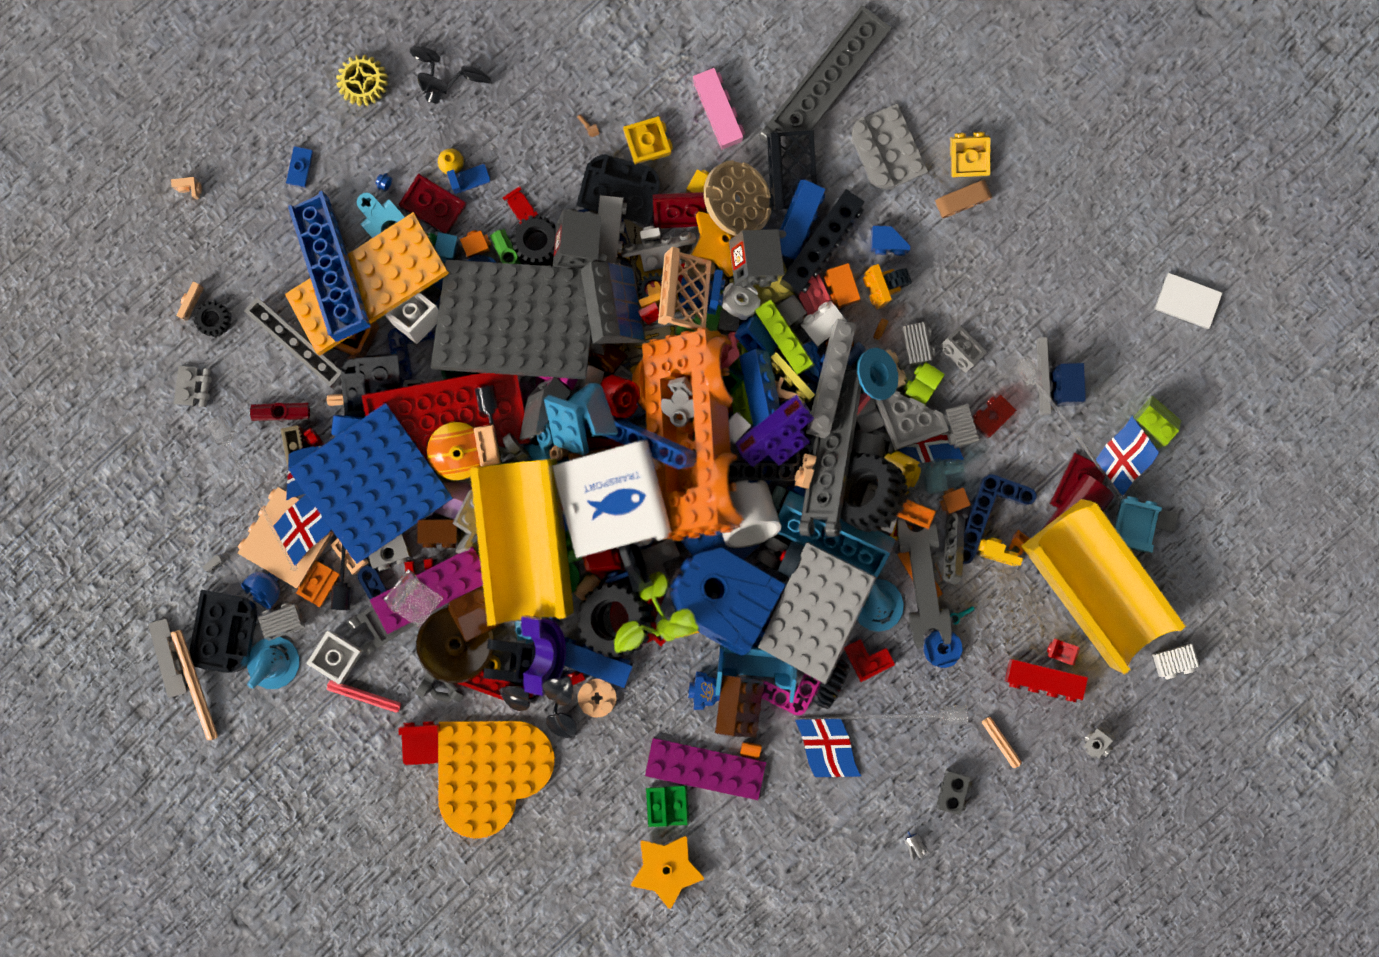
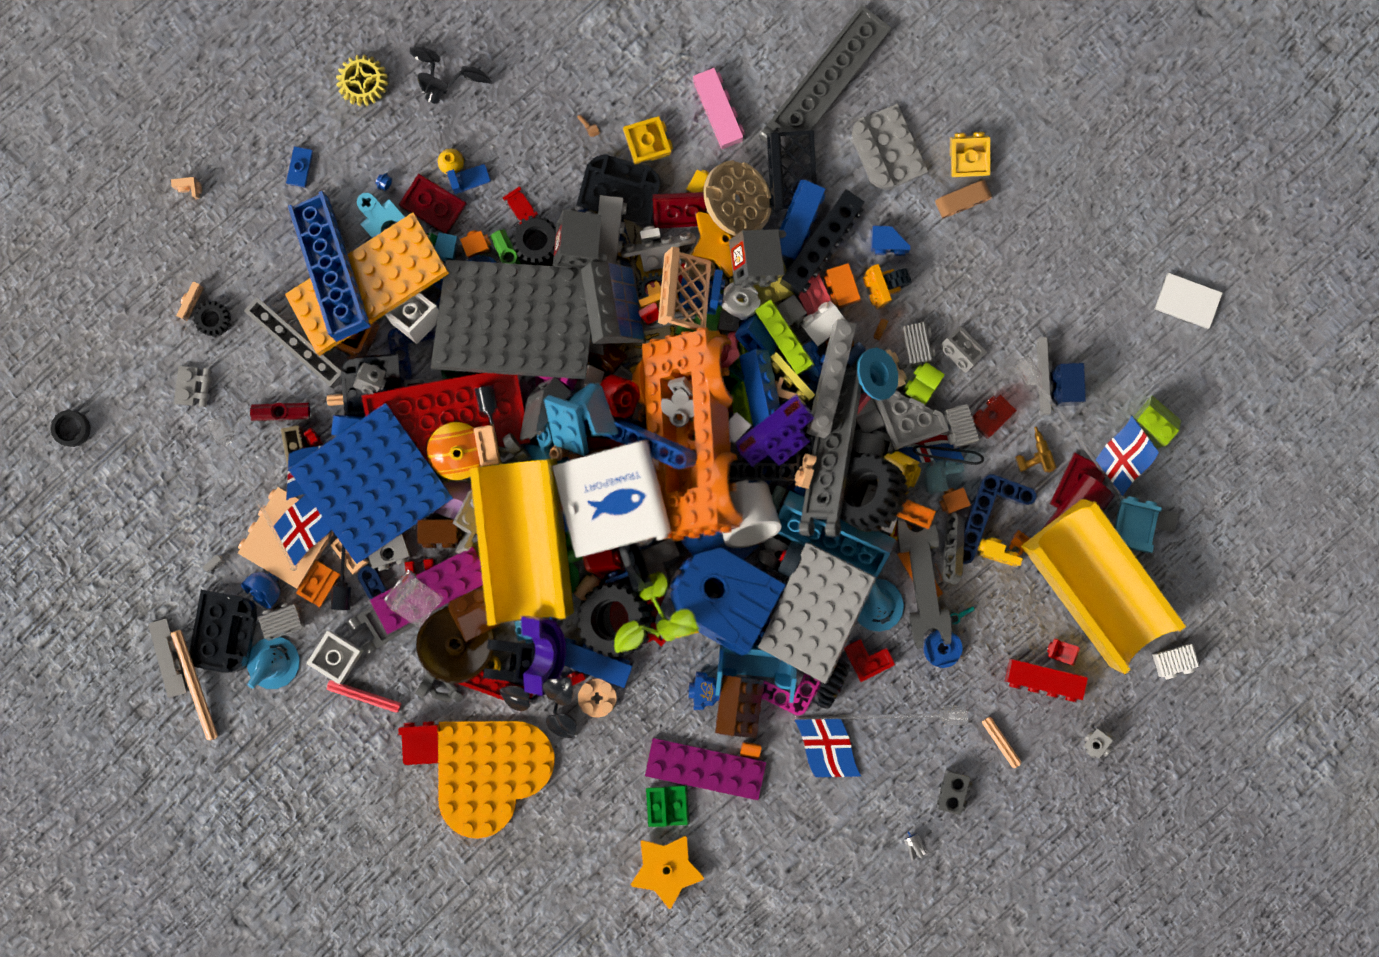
(55, 426): none -> black tyre
(369, 379): none -> light grey brick
(639, 415): none -> clear smoke tile
(948, 449): none -> black piece
(1043, 456): none -> pearl gold piece

